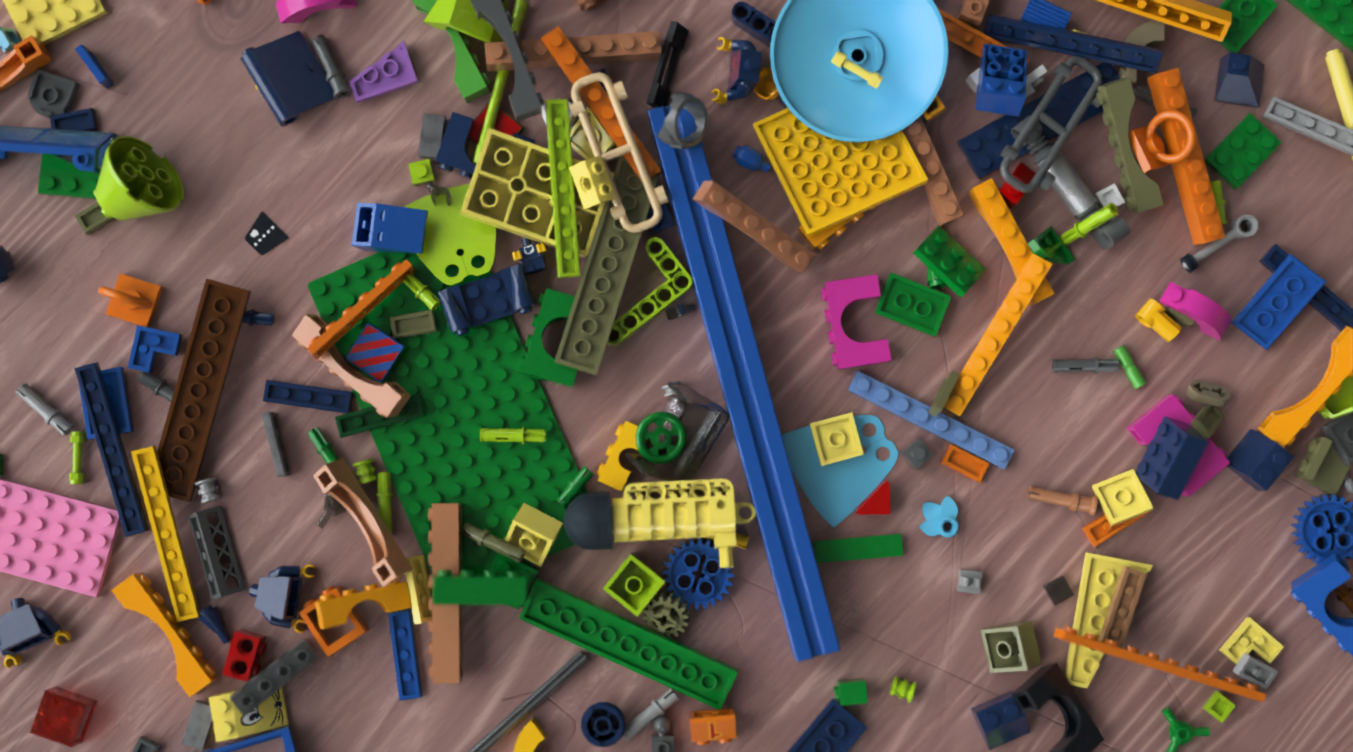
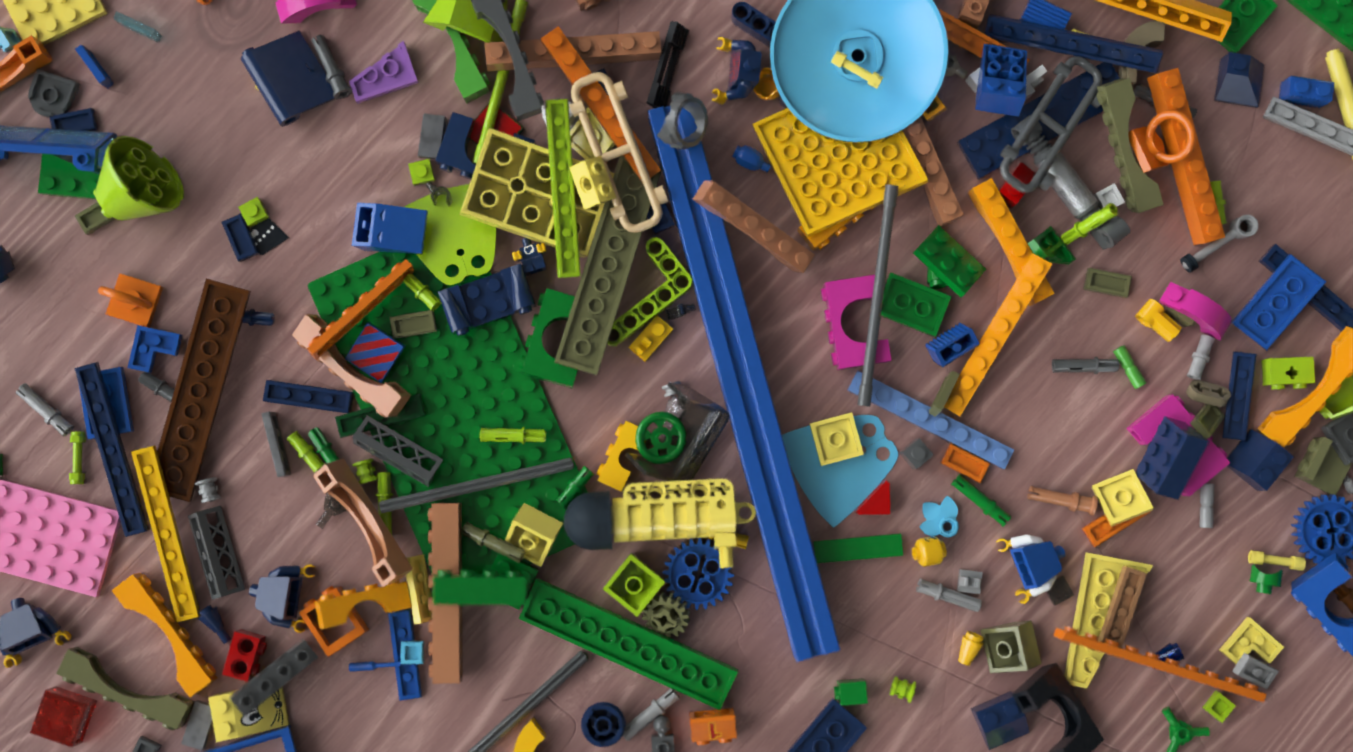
(85, 669): none -> olive arch
(137, 27): none -> clear light blue tile
(240, 238): none -> dark blue tile
(253, 212): none -> lime plate
(305, 451): none -> lime pin
(365, 666): none -> blue piece
(391, 457): none -> dark grey fence
(412, 652): none -> medium azure tile
(476, 485): none -> dark grey axle
(651, 338): none -> yellow plate
(889, 204): none -> dark grey piece
(929, 551): none -> yellow head
(948, 595): none -> light grey axle
(952, 344): none -> blue brick
(954, 68): none -> dark tan piece
(970, 647): none -> yellow cone
(988, 506): none -> green pin
(1035, 562): none -> blue torso
(1107, 282): none -> olive tile
(1170, 651): none -> clear blue cone
(1200, 357): none -> light grey pin
(1206, 508): none -> light grey piece
(1241, 389): none -> dark blue tile
(1242, 151): green plate -> none
(1265, 581): none -> green piece
(1293, 562): none -> light yellow bar
(1300, 370): none -> lime brick
(1306, 91): none -> blue brick

